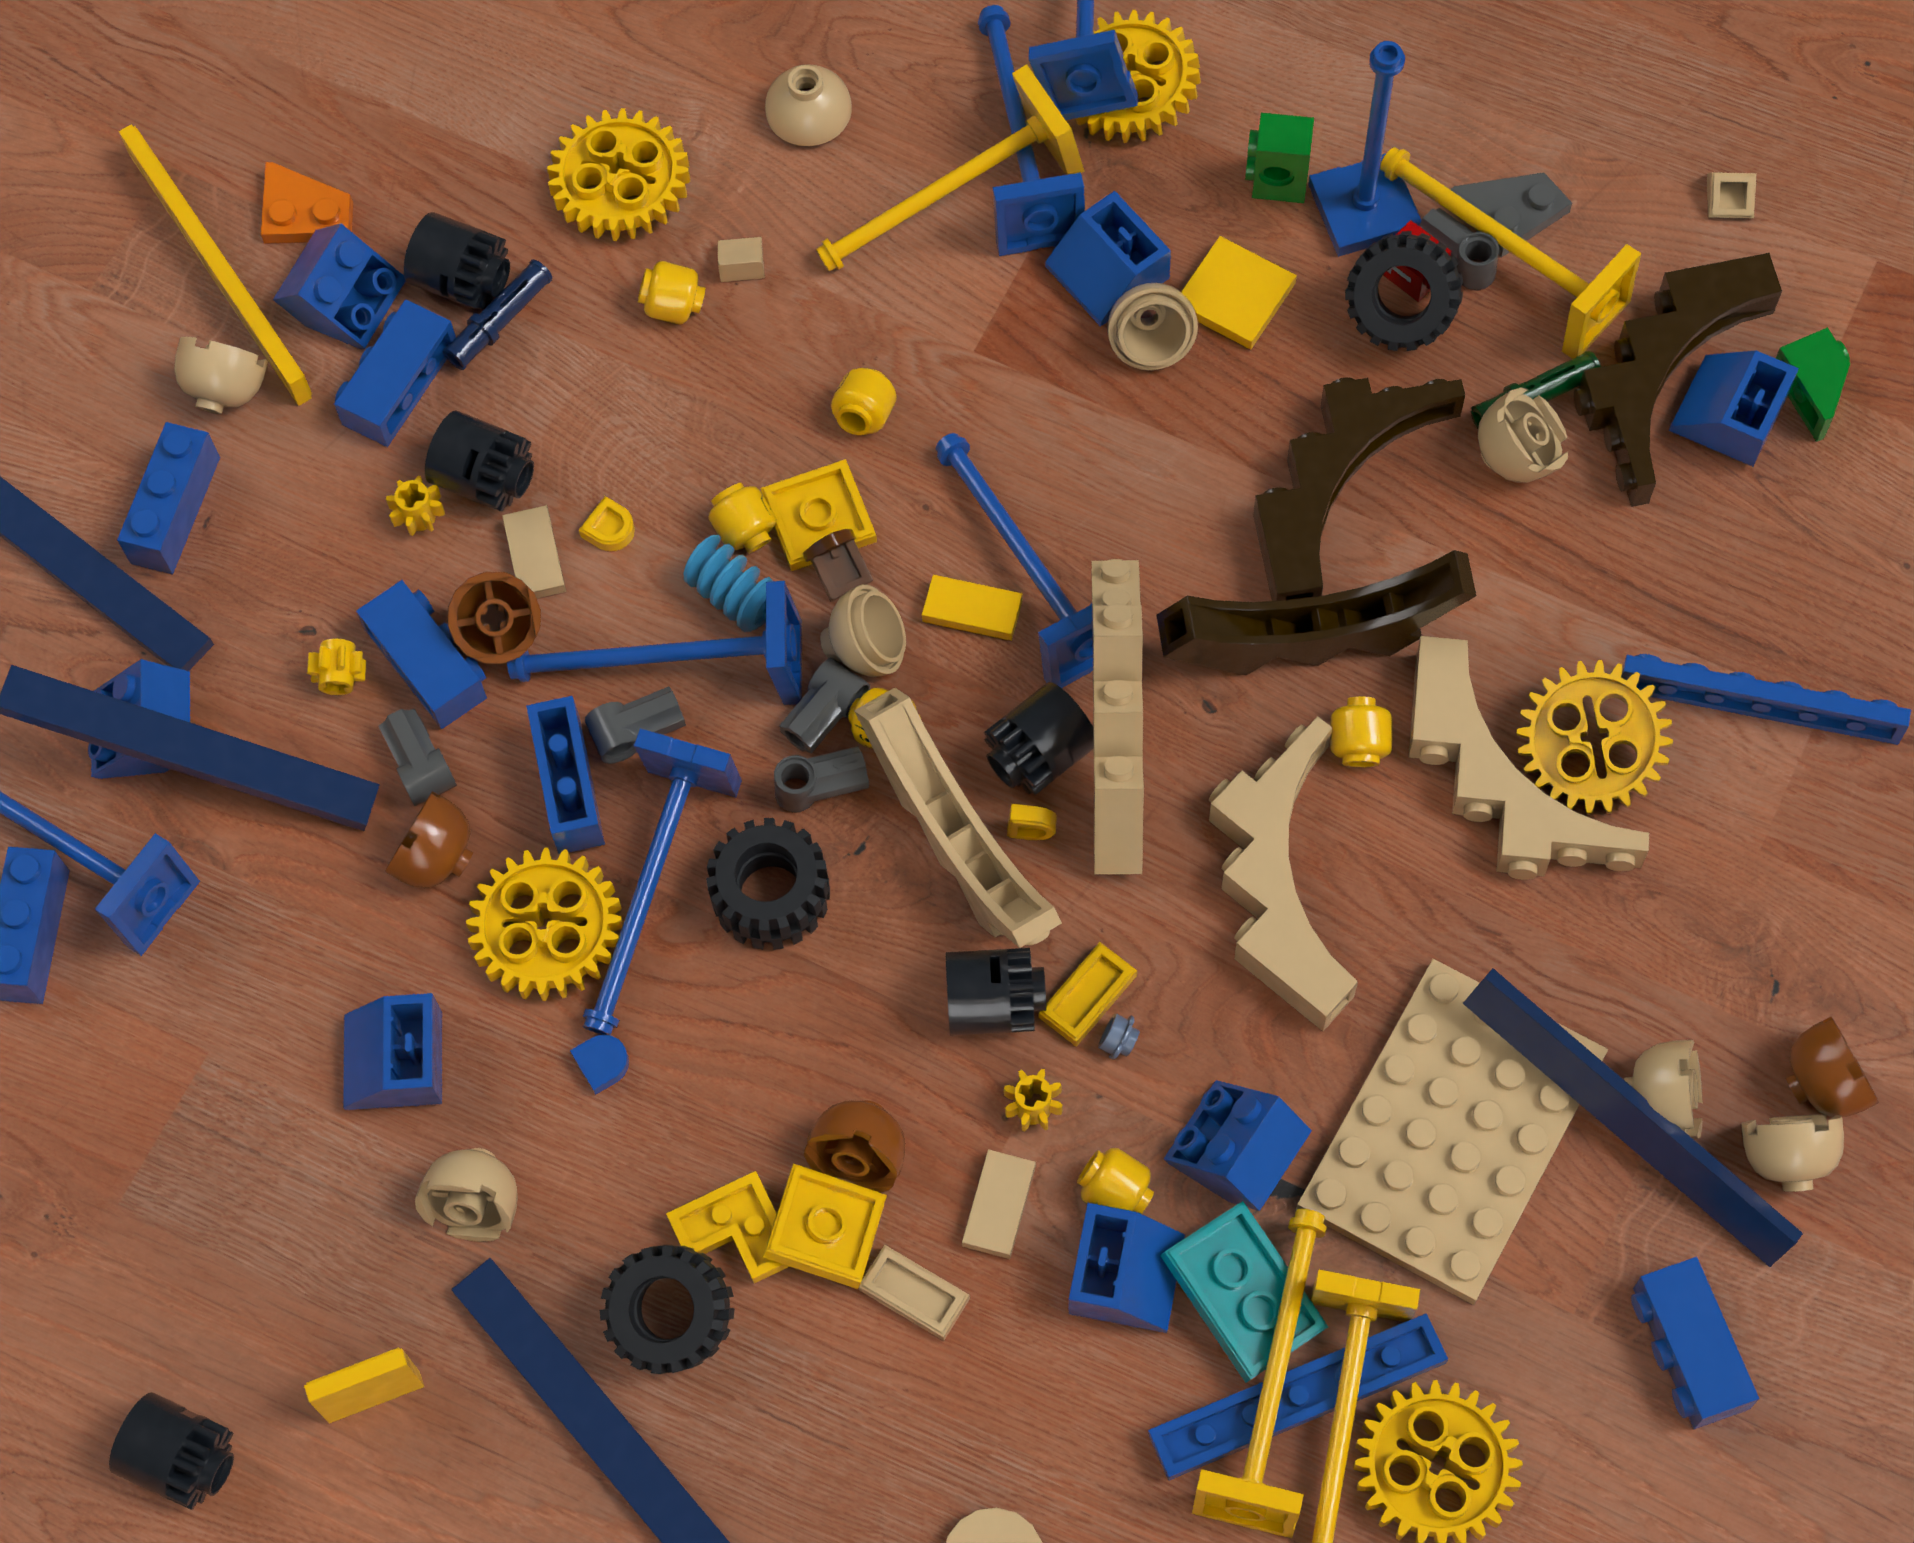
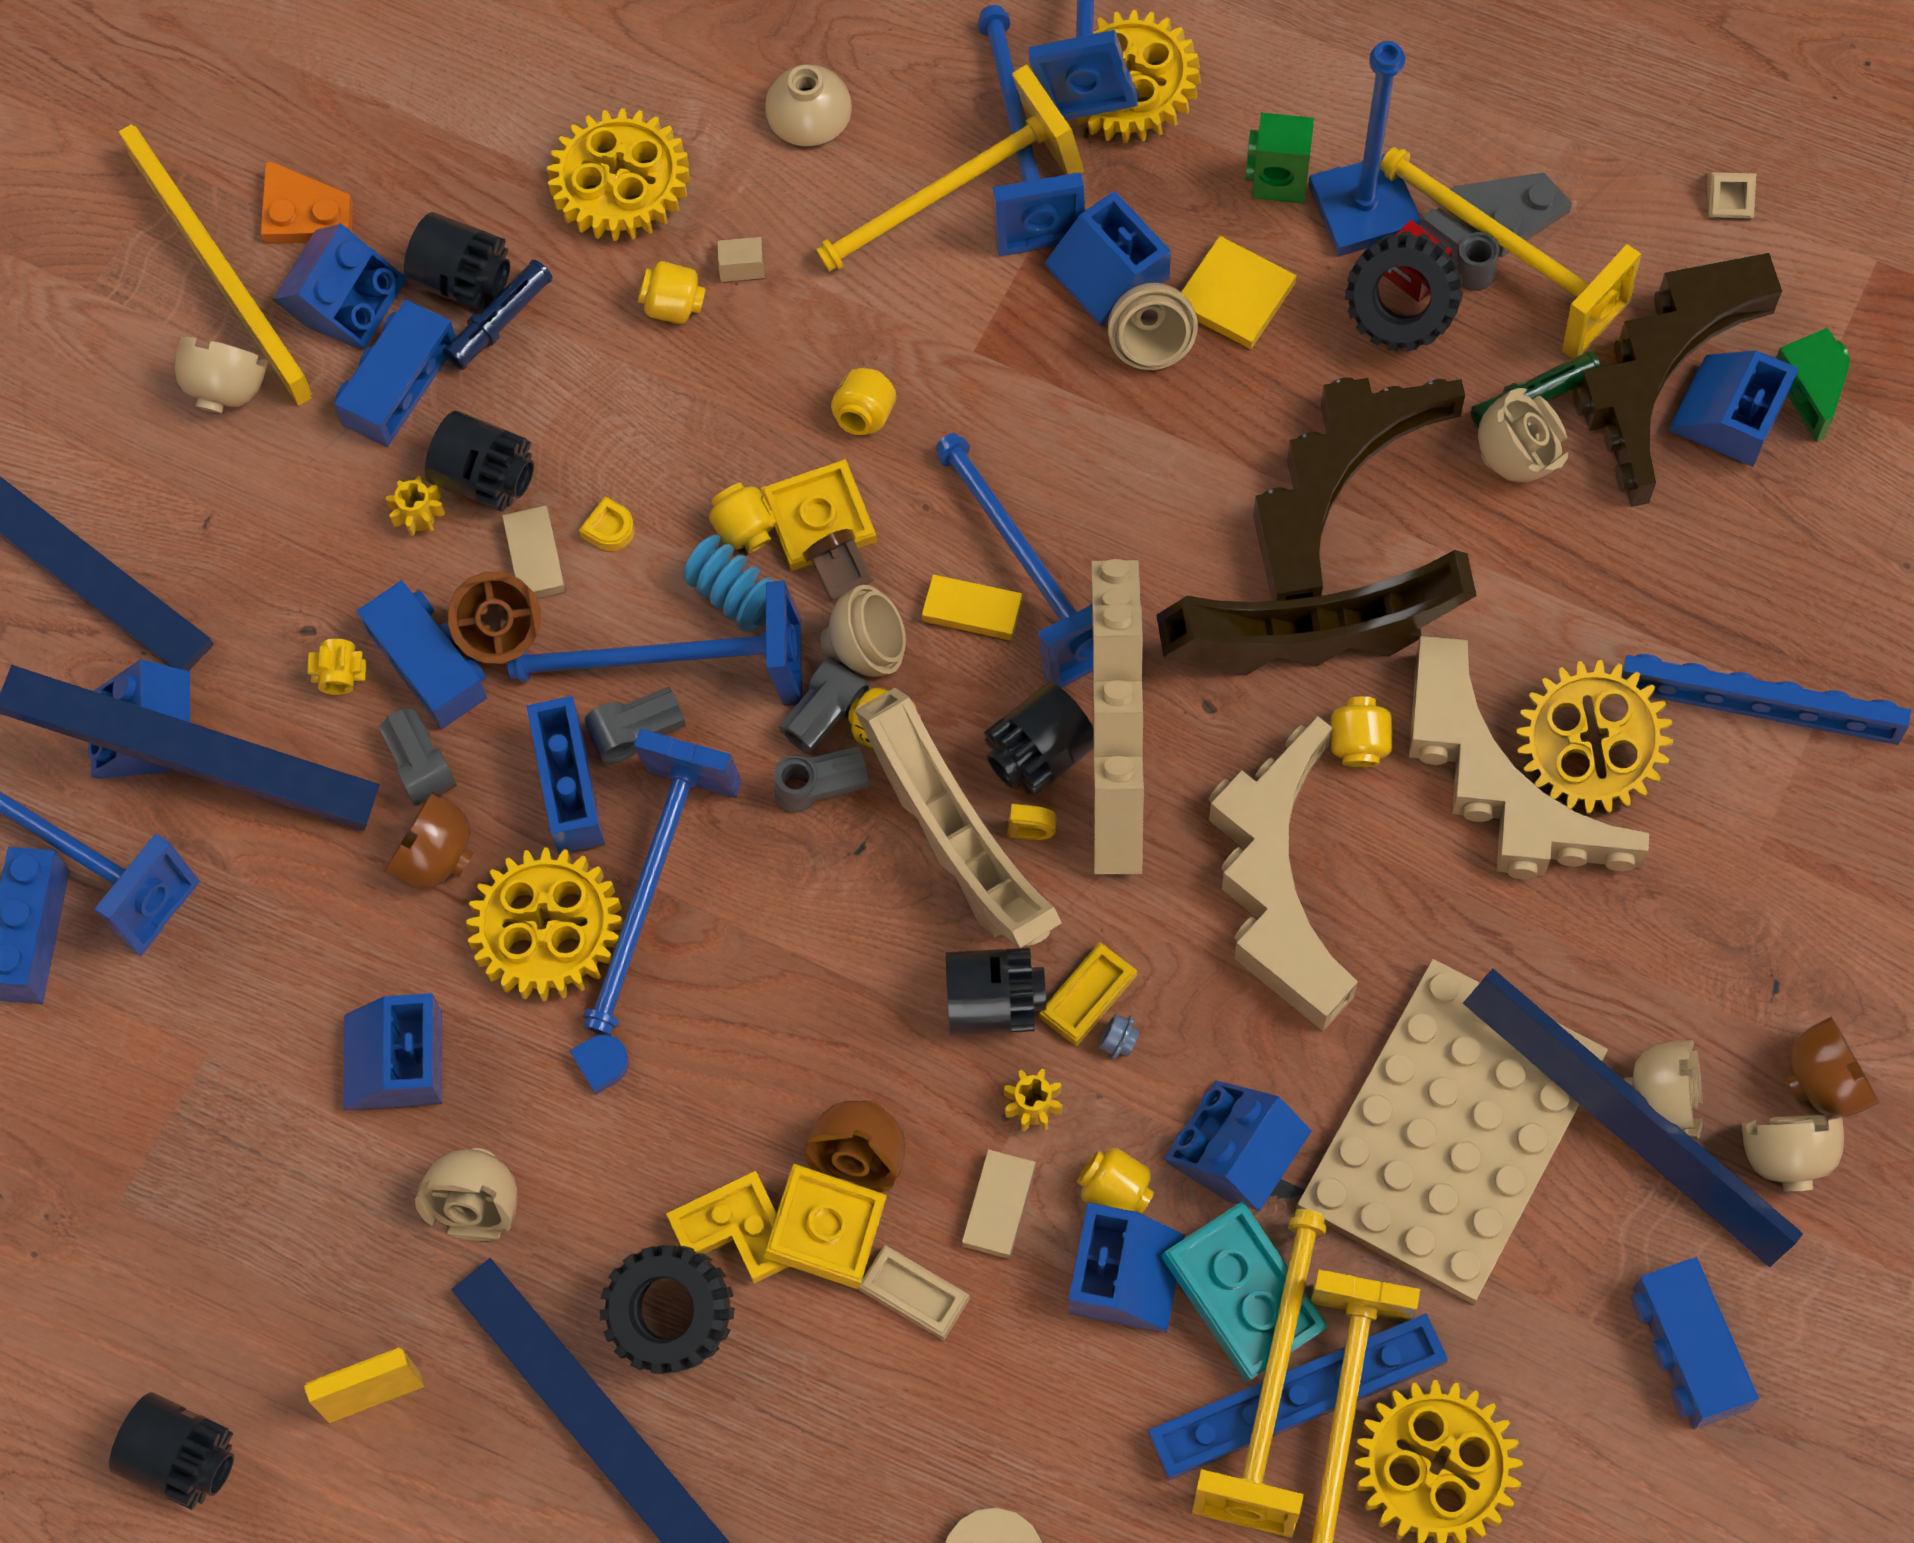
(169, 498): blue brick -> none
(762, 848): black tyre -> none

